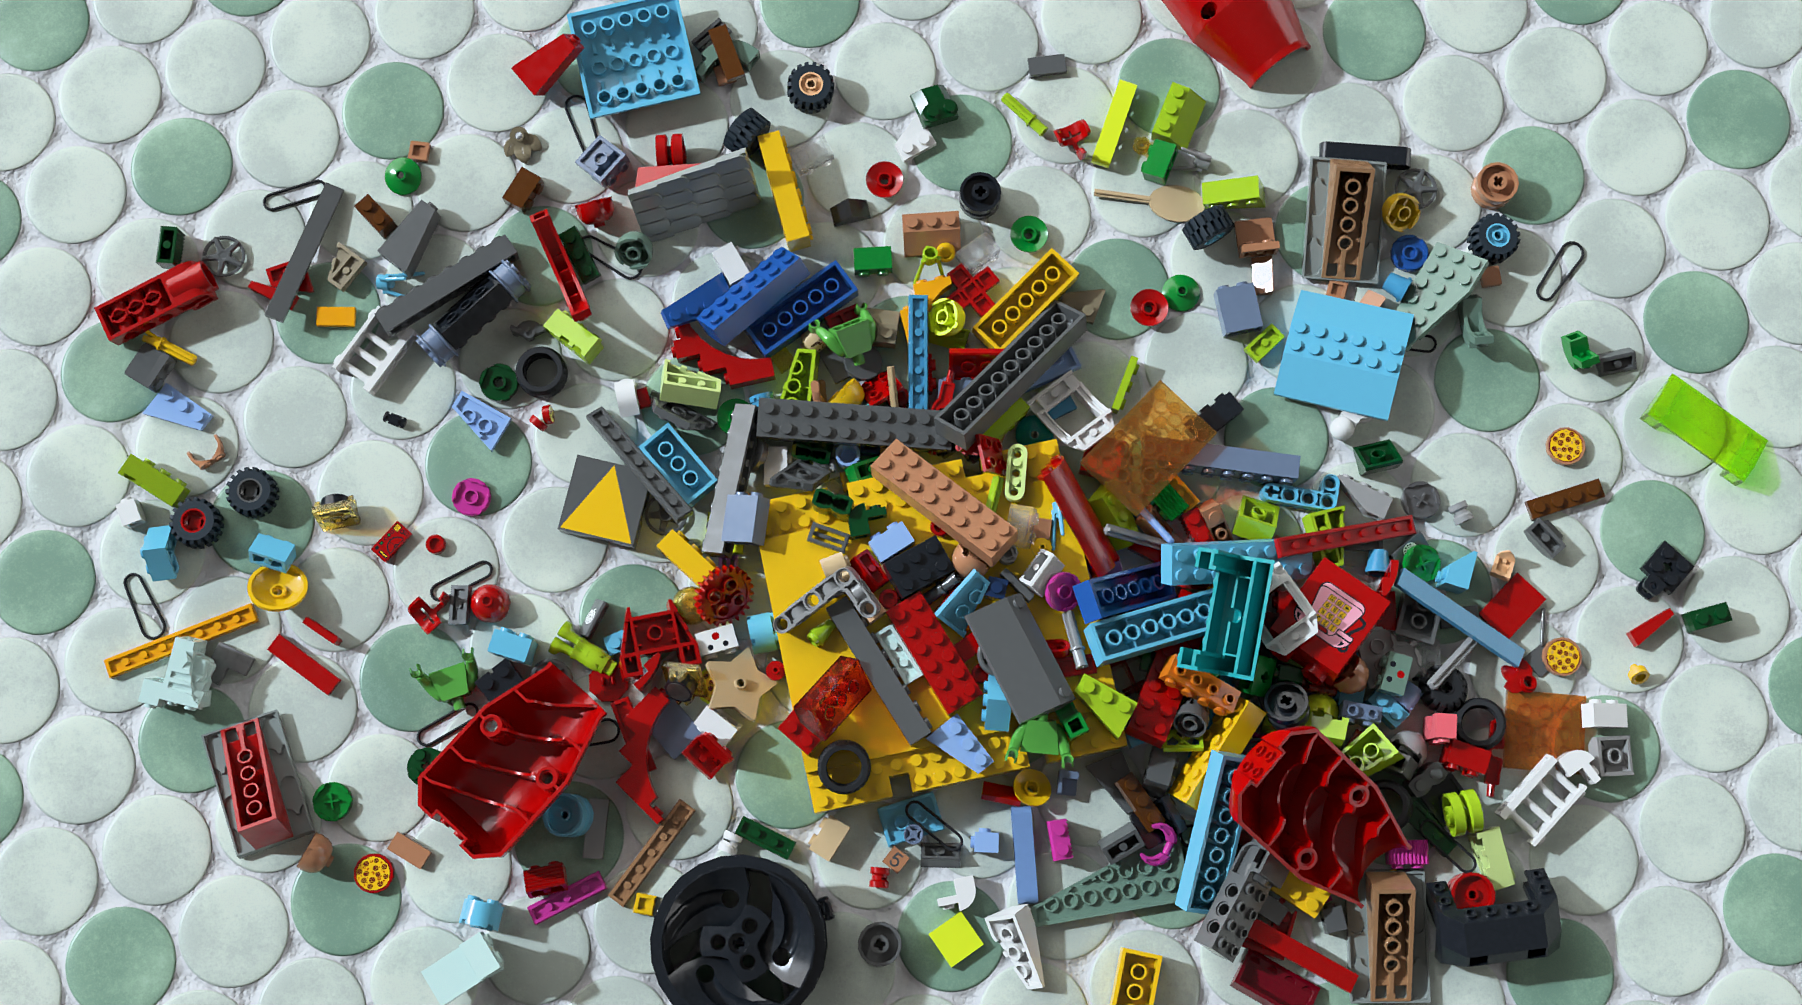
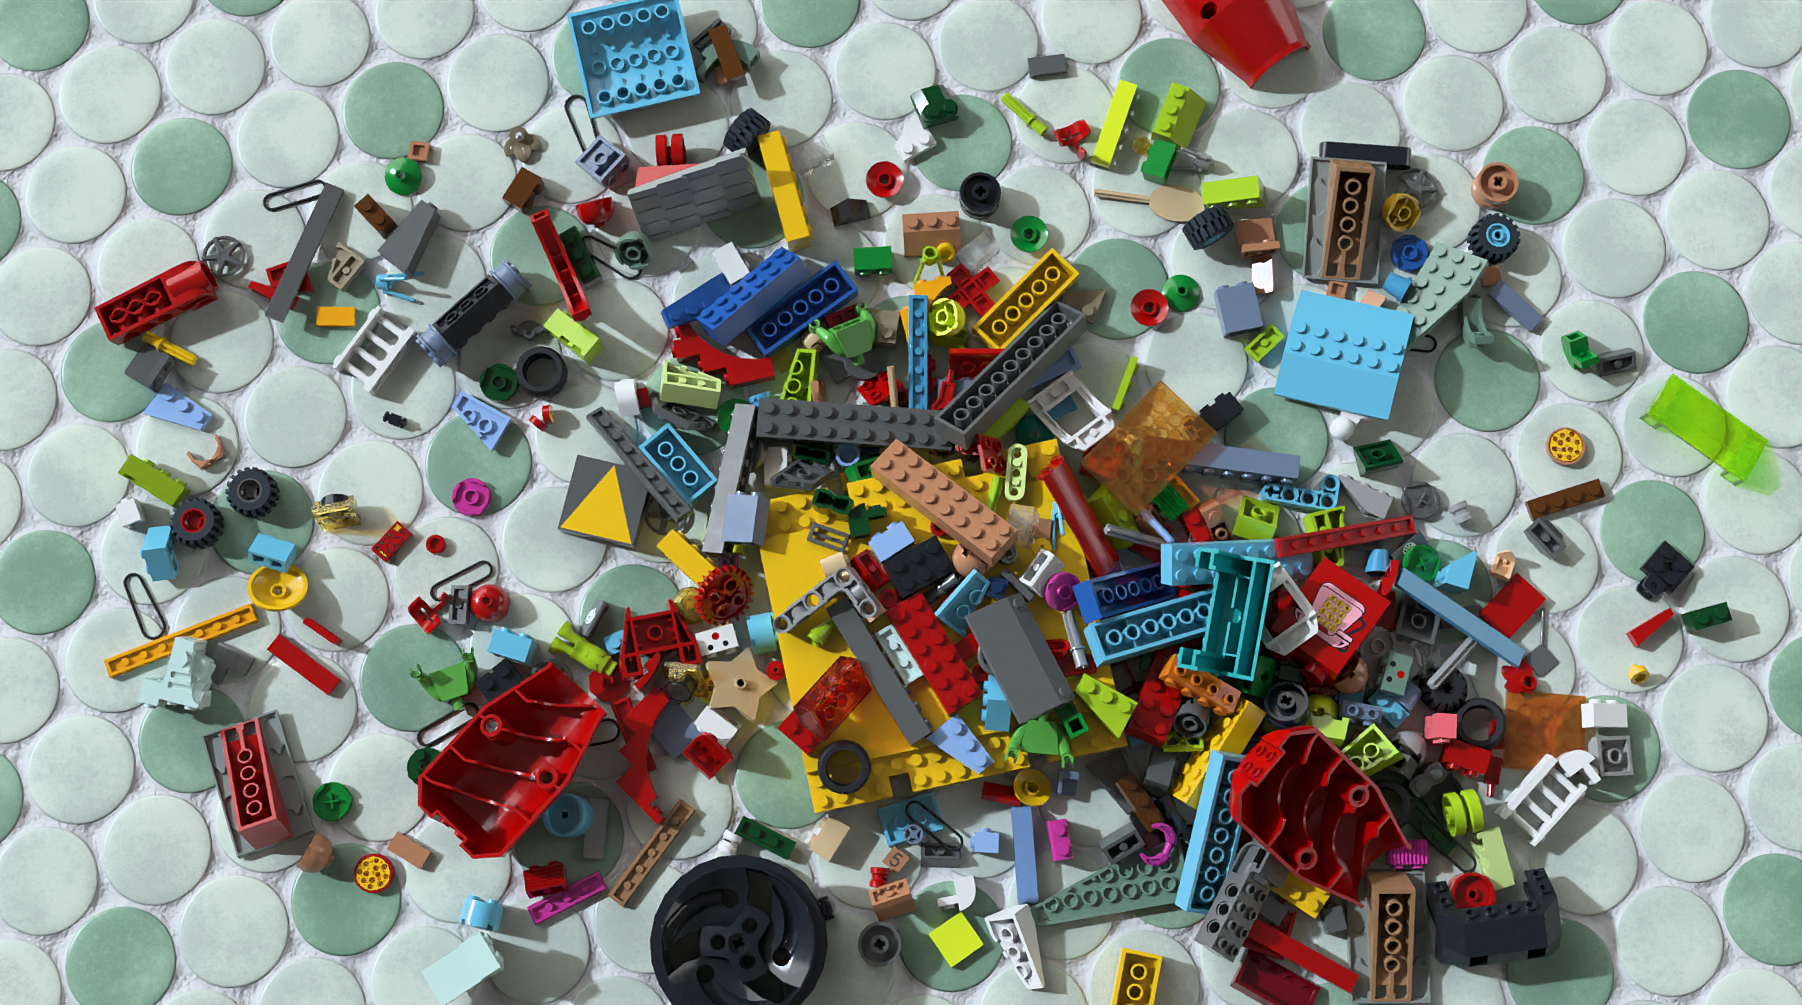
(170, 247): dark green brick -> none
(445, 286): dark grey brick -> none
(548, 63): red slope -> none
(644, 904): yellow tile -> none
(810, 87): black wheel -> none
(850, 393): yellow cylinder -> none
(892, 900): none -> nougat bracket
(1514, 305): none -> sand blue tile
(1561, 656): tile -> none
(1568, 275): black piece -> none

